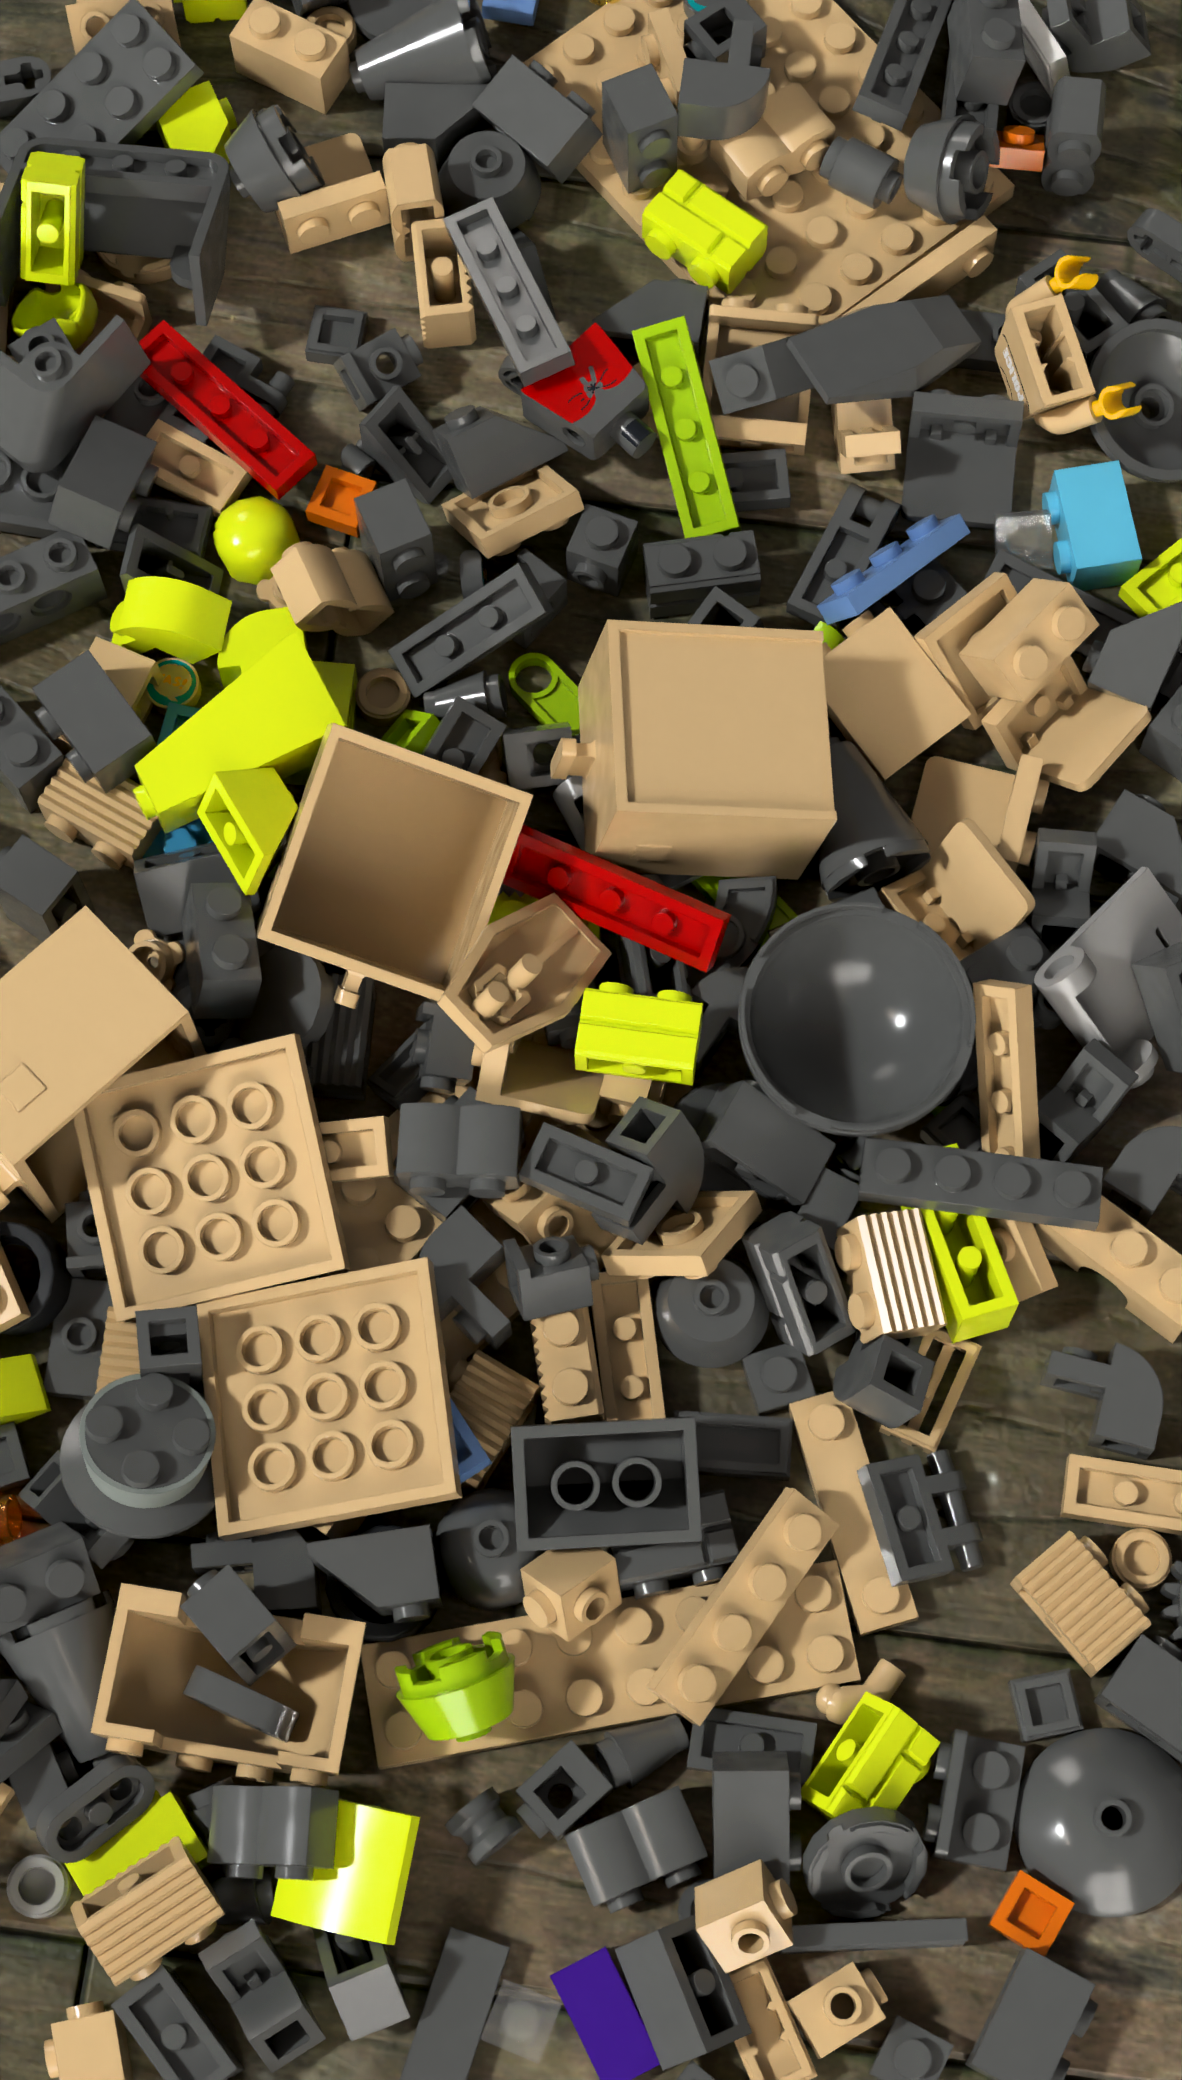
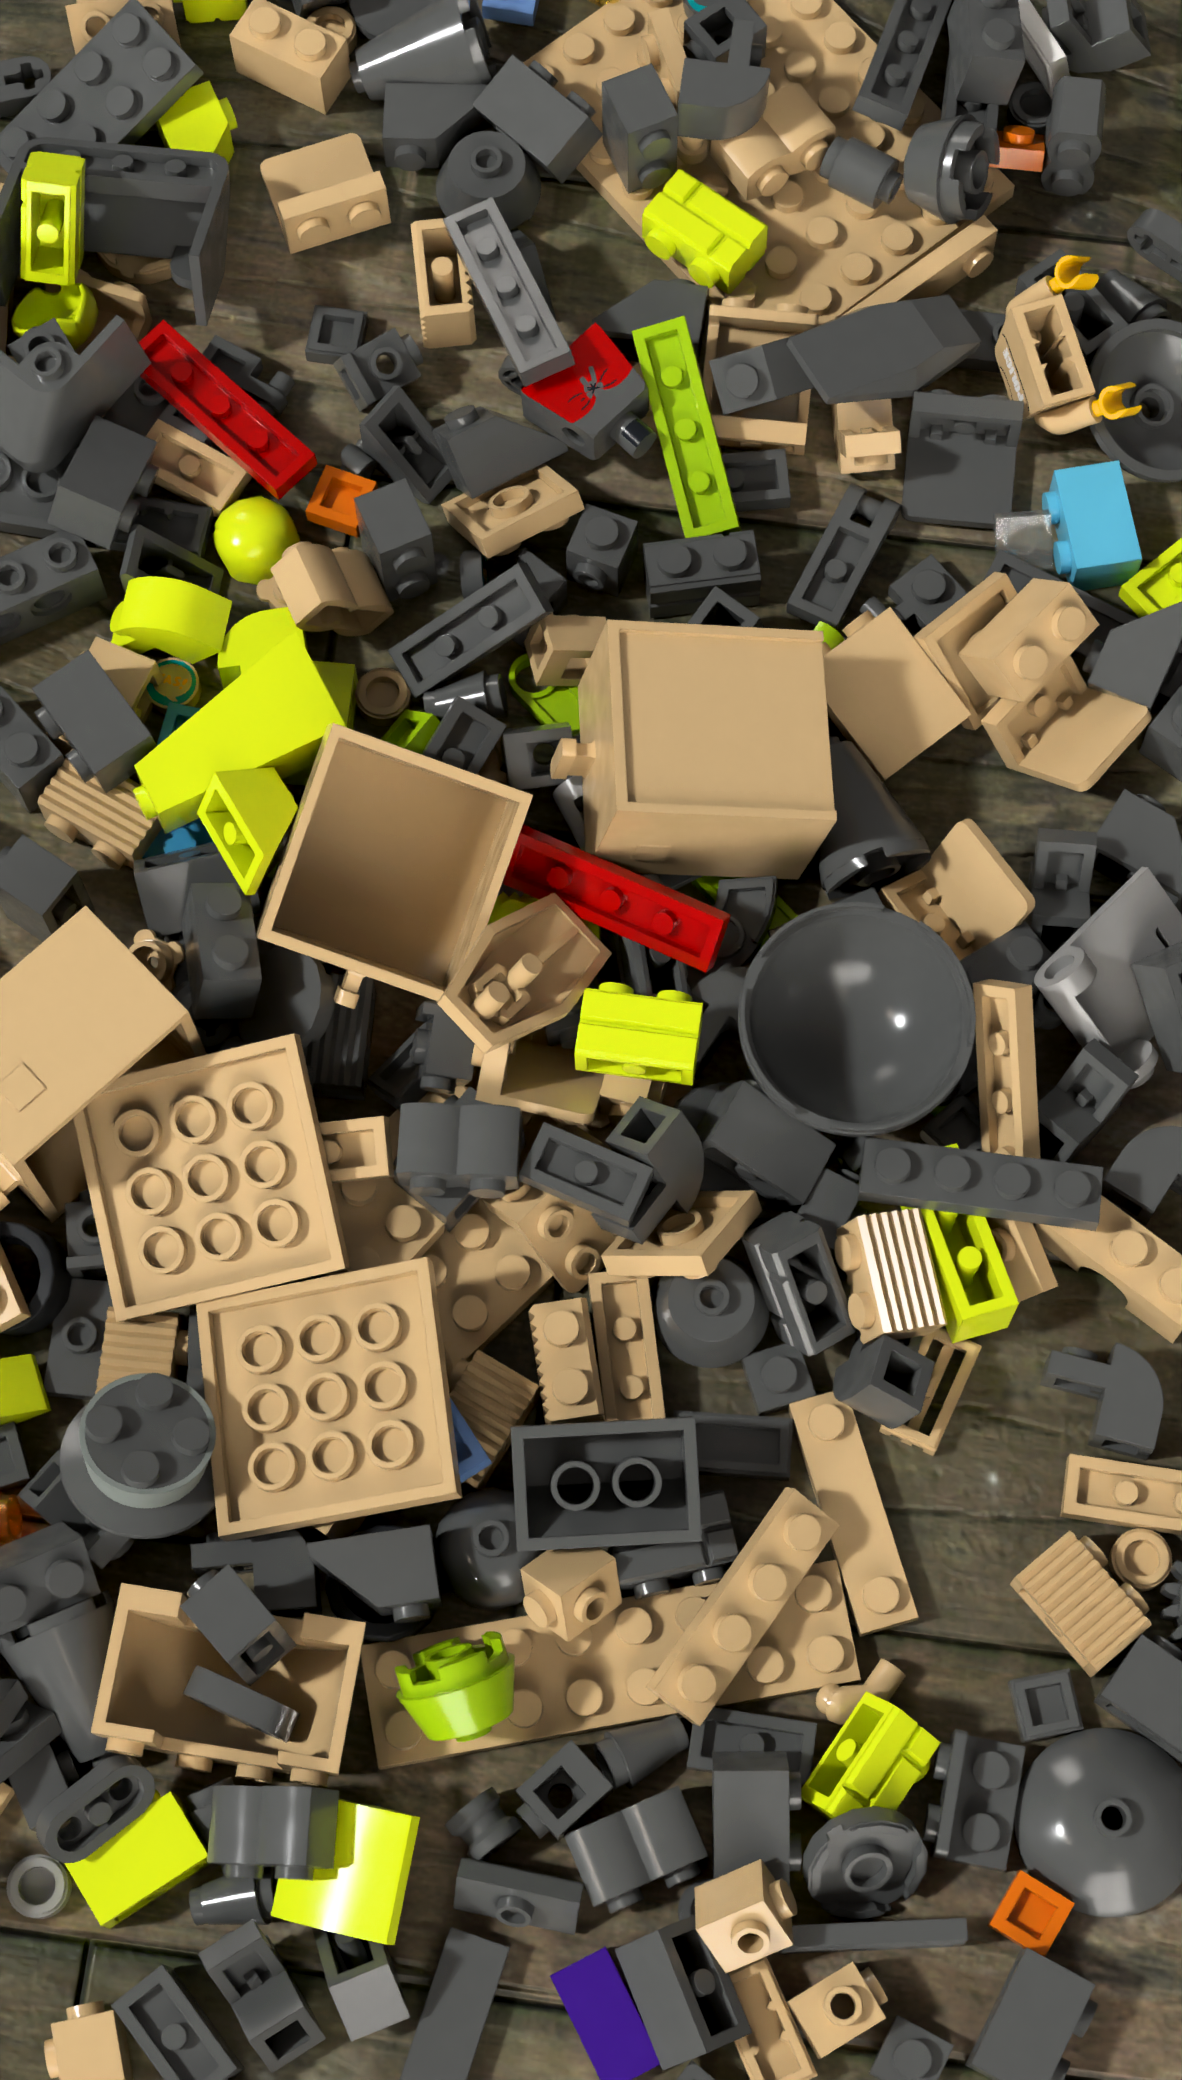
(147, 1912): tan brick -> none
(170, 1343): dark grey brick -> none
(270, 159): dark grey cone -> none
(411, 192): tan brick -> none
(462, 1259): dark grey brick -> none
(518, 1896): none -> dark grey plate
(521, 2021): clear plate -> none
(550, 1275): dark grey brick -> none
(562, 648): none -> tan brick
(891, 567): medium blue plate -> none
(908, 1522): dark grey plate -> none
(991, 798): tan bracket -> none

